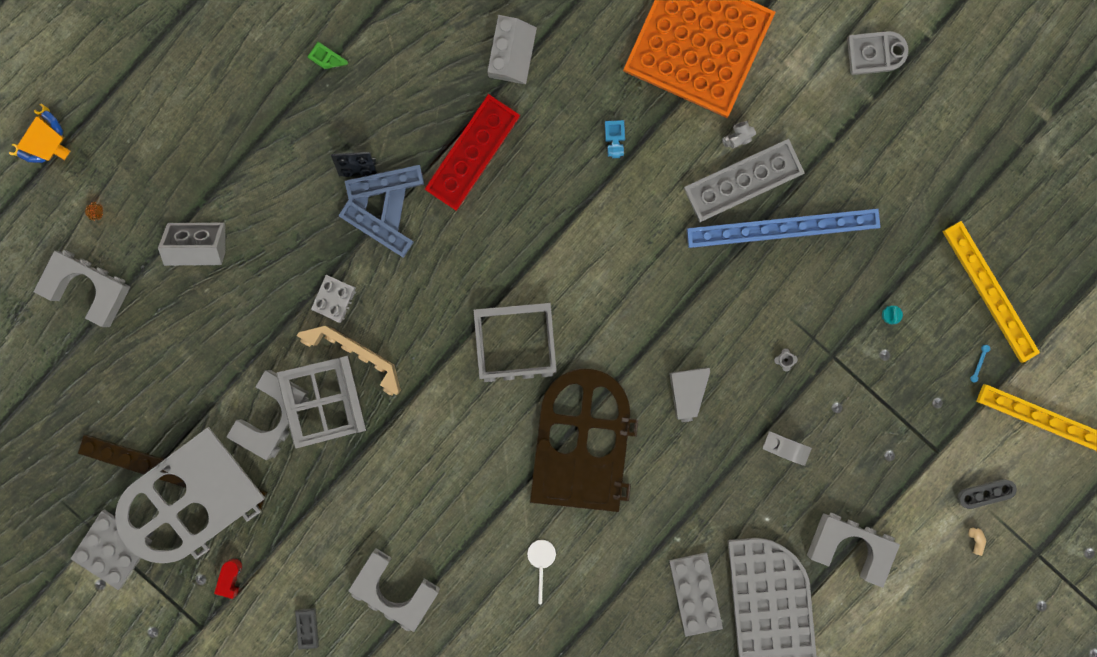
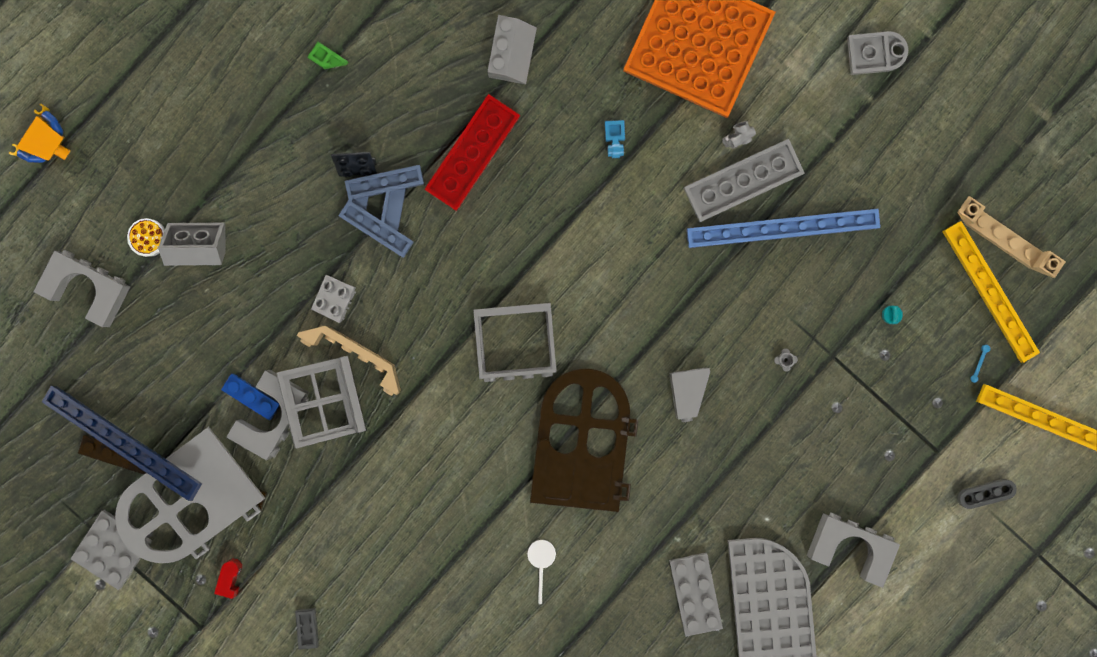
(94, 211): clear orange plate -> none
(122, 443): none -> dark blue plate
(145, 237): none -> tile
(251, 396): none -> blue plate
(407, 613): light grey arch -> none
(787, 448): light grey brick -> none
(980, 540): tan arm -> none
(1008, 241): none -> tan slope

